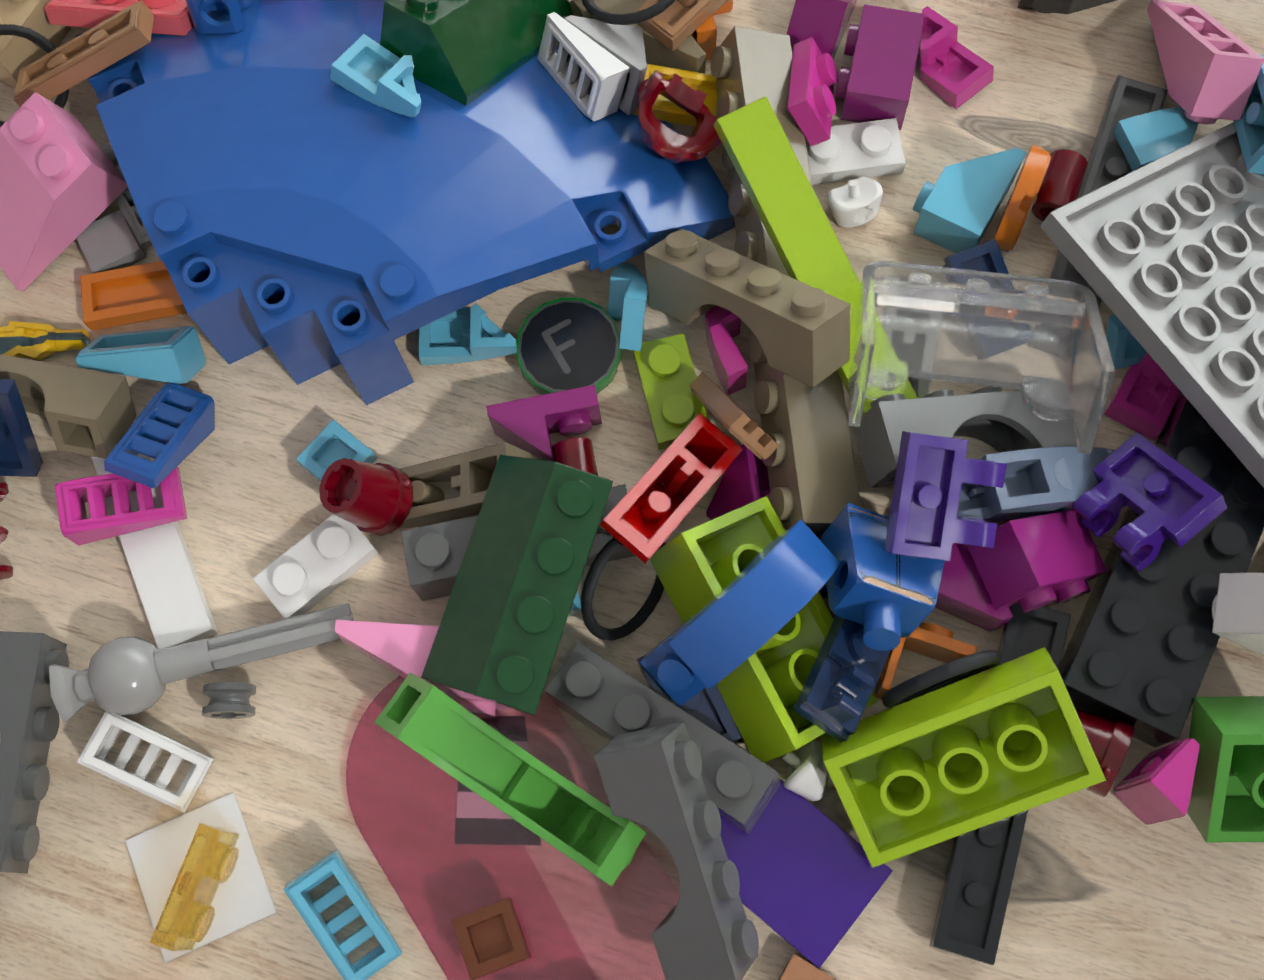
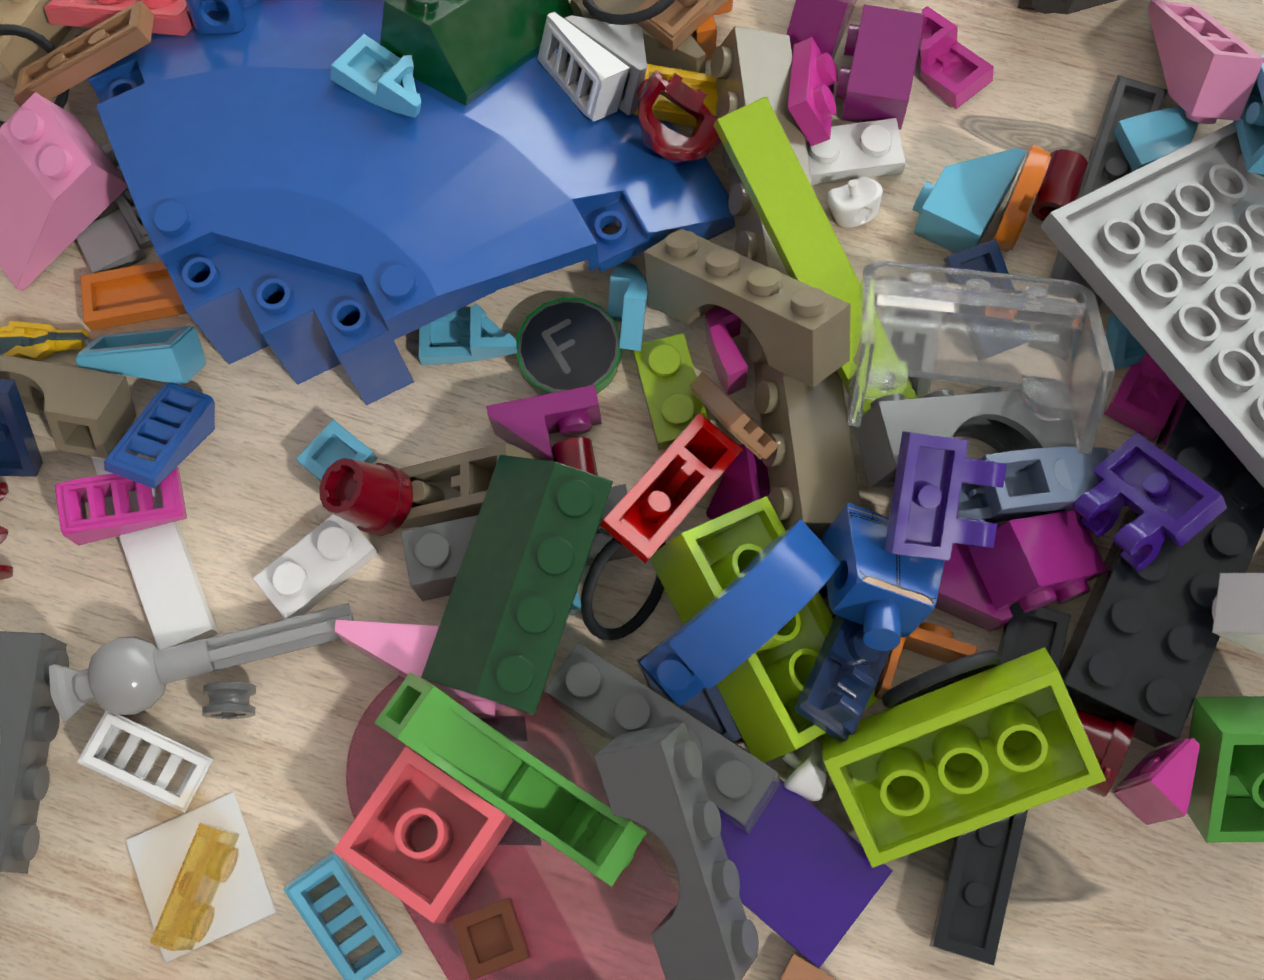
(423, 836): none -> coral brick

